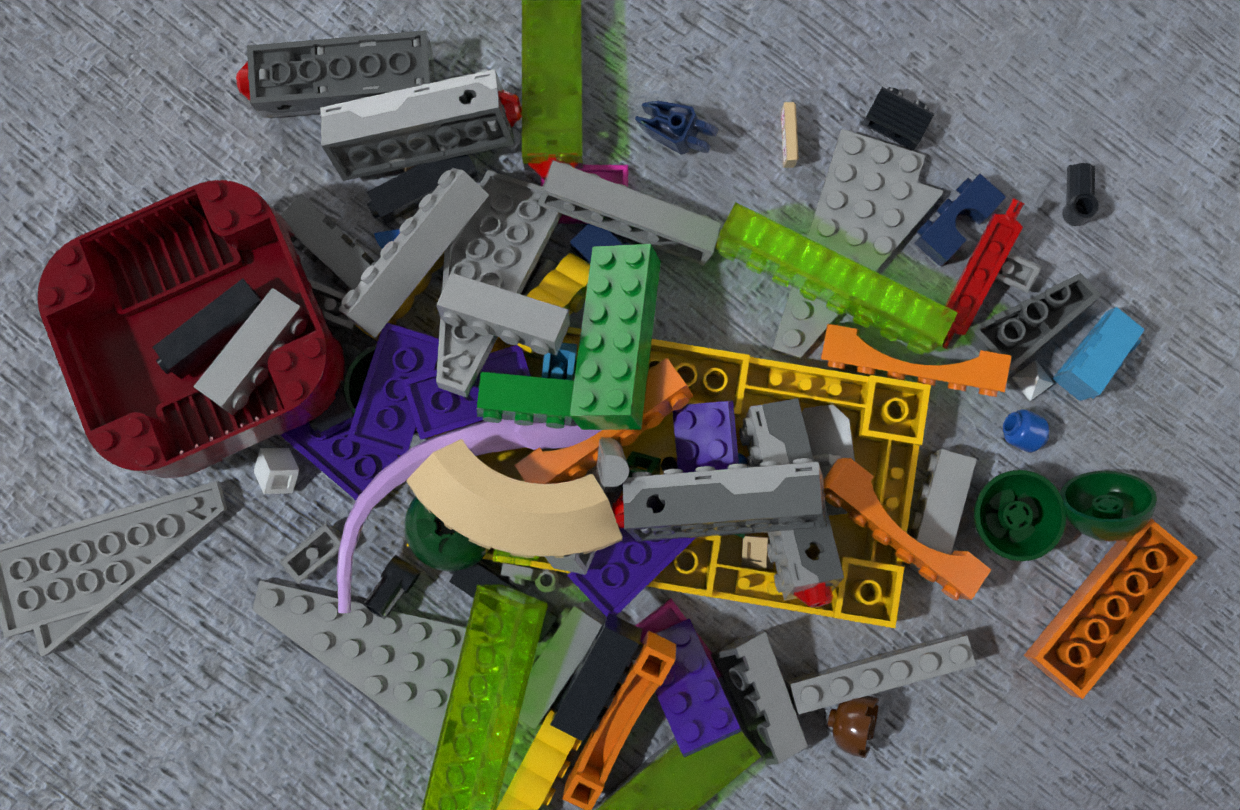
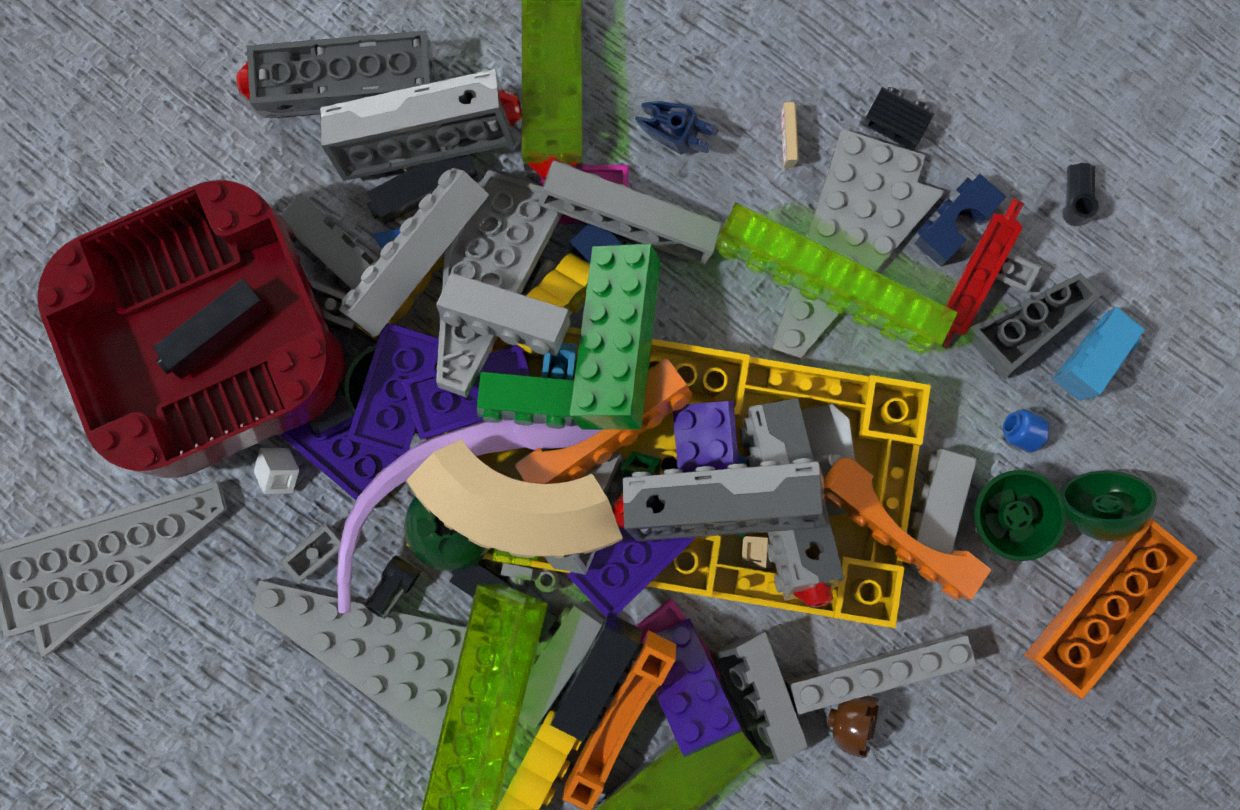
(245, 357): light grey brick -> none
(611, 463): light grey brick -> none
(986, 372): orange arch -> none
(1032, 380): white slope -> none

